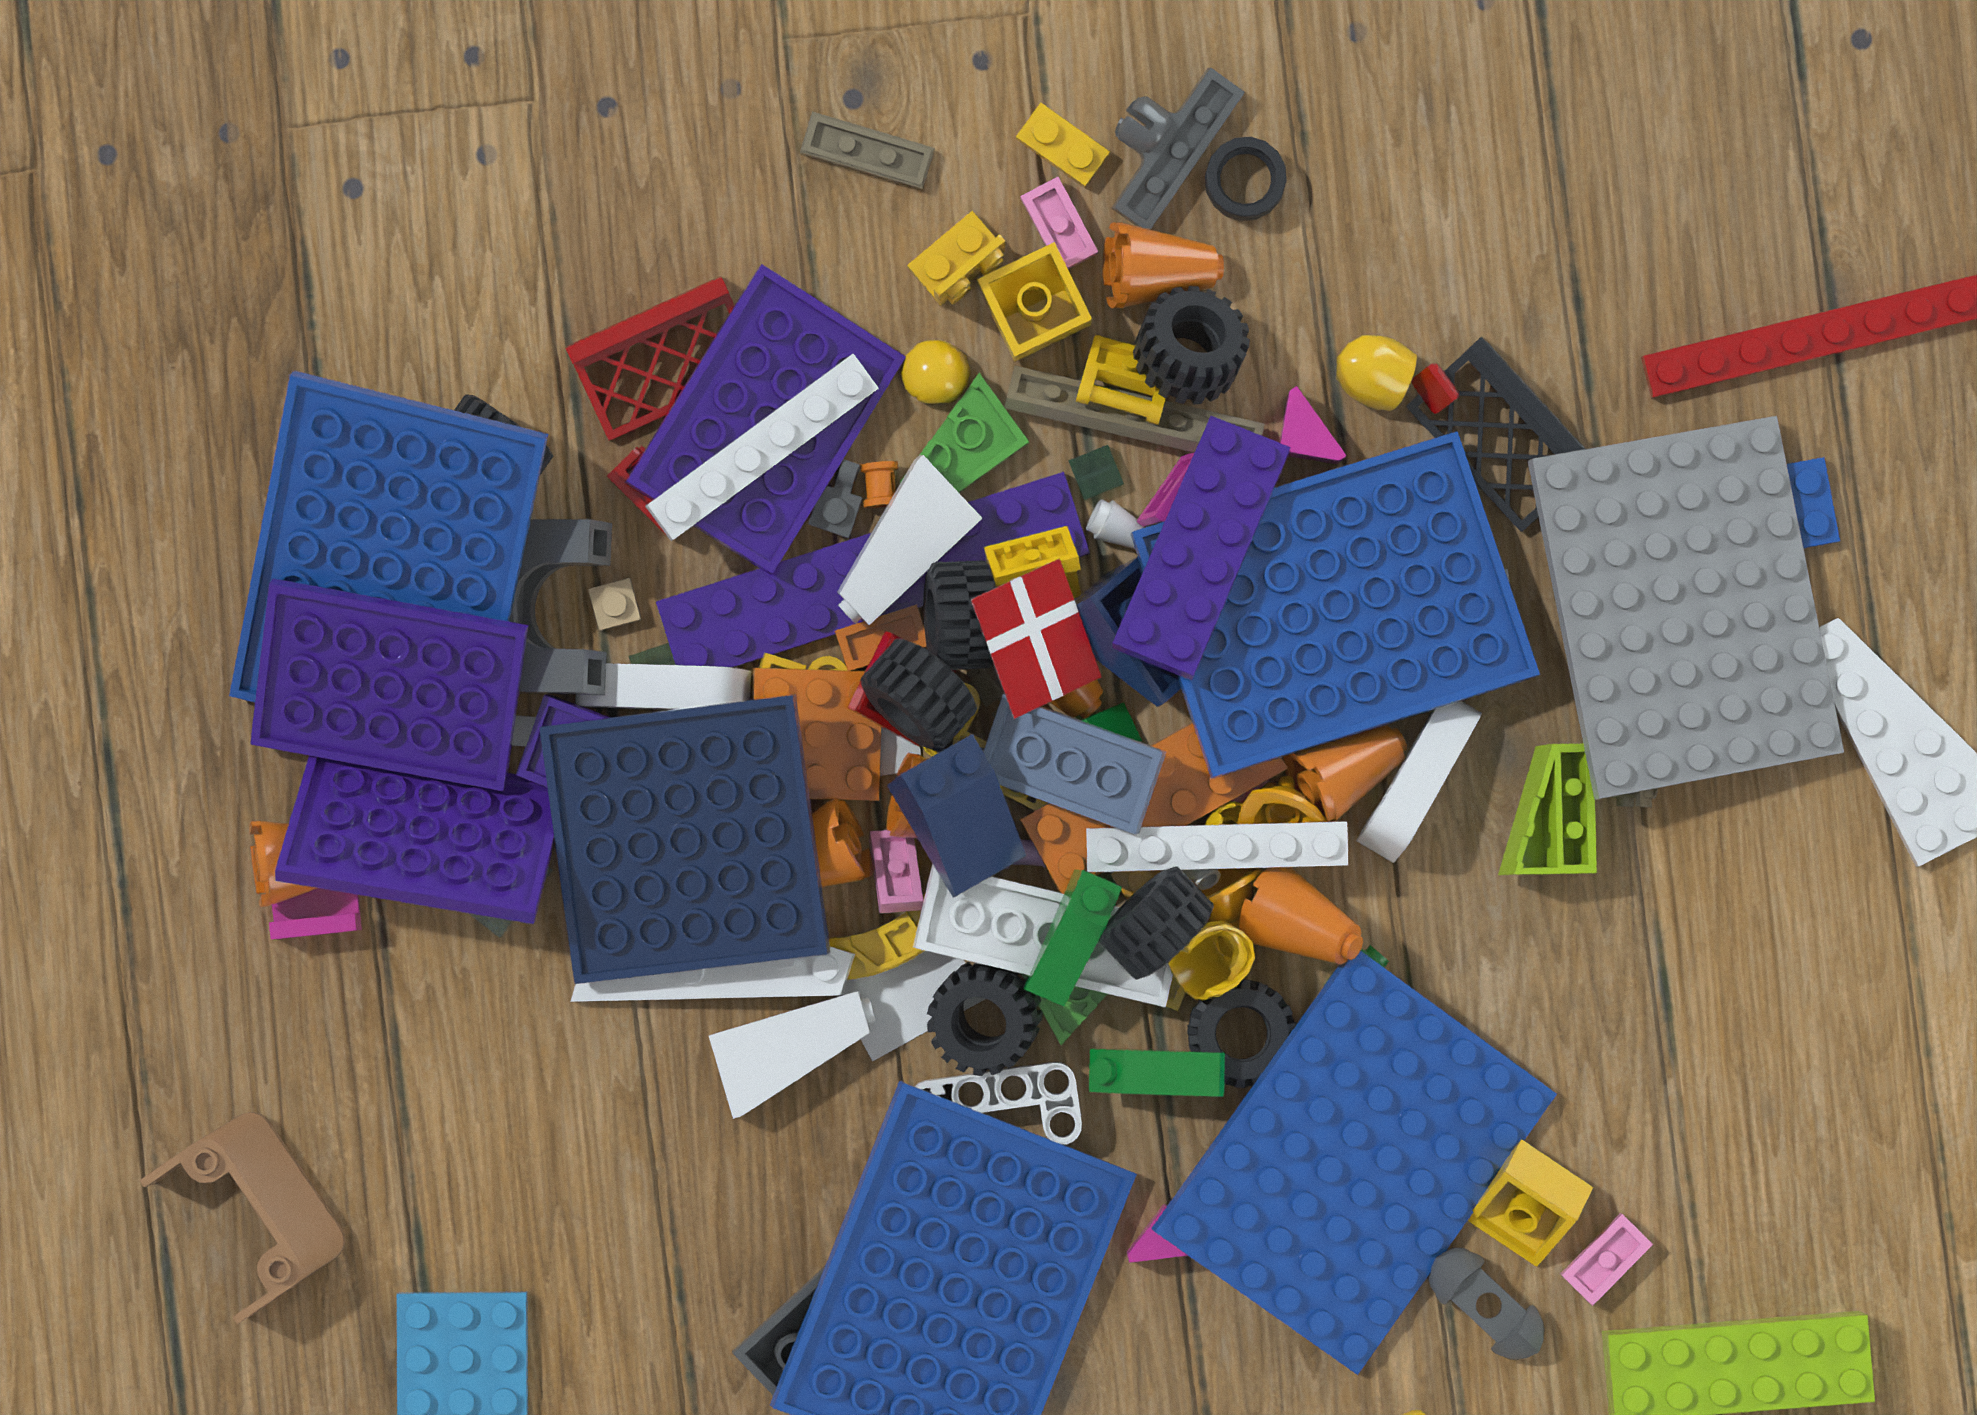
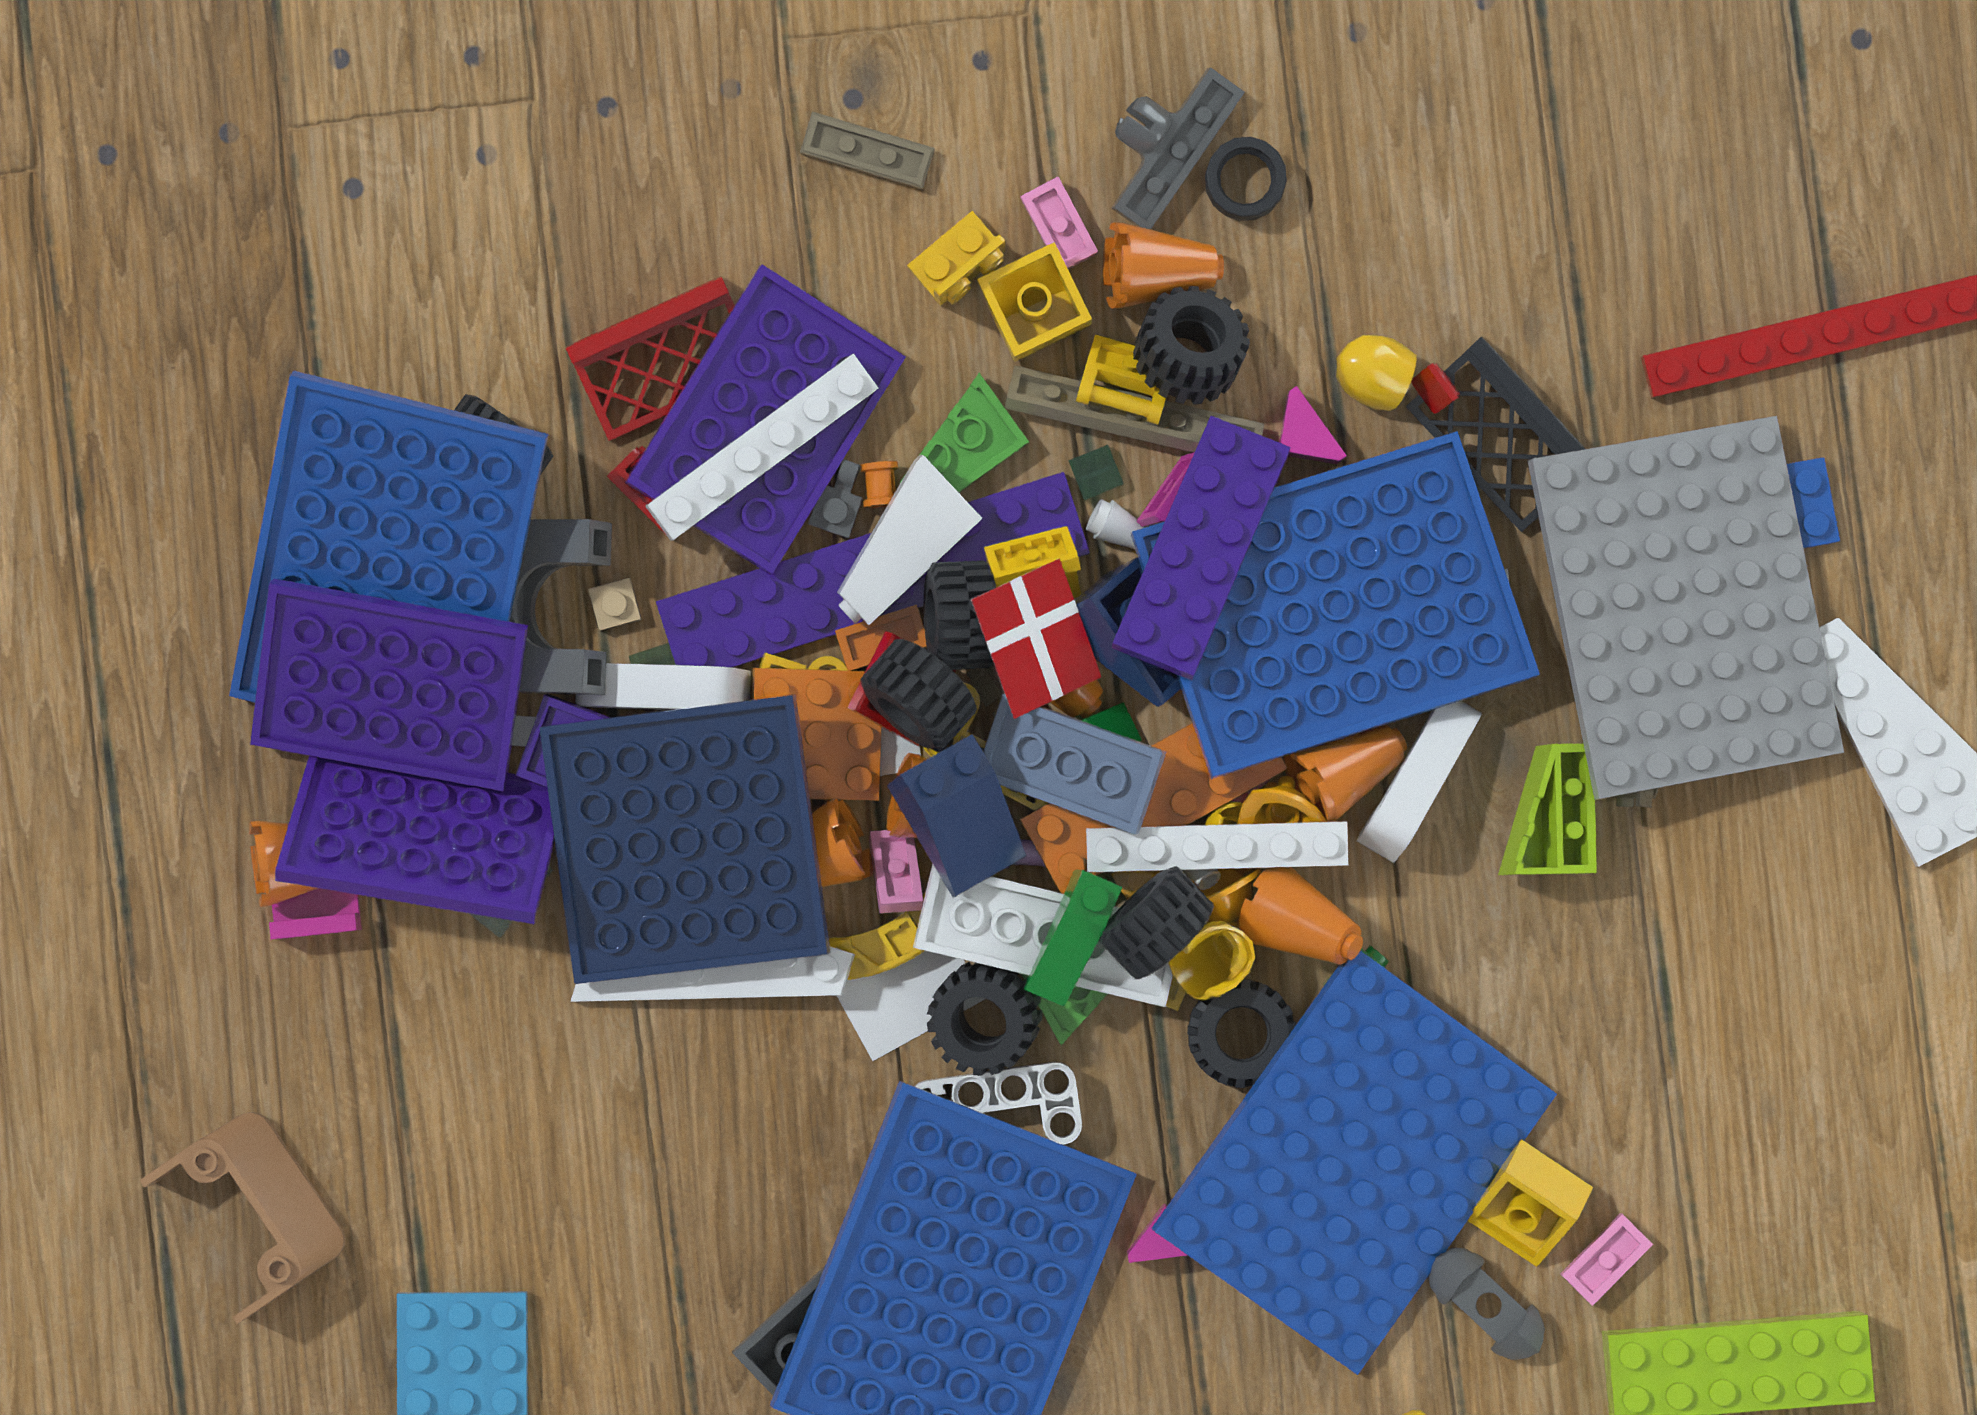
(780, 1049): white slope -> none
(935, 372): yellow hair -> none
(1062, 145): yellow plate -> none
(1156, 1072): green slope -> none

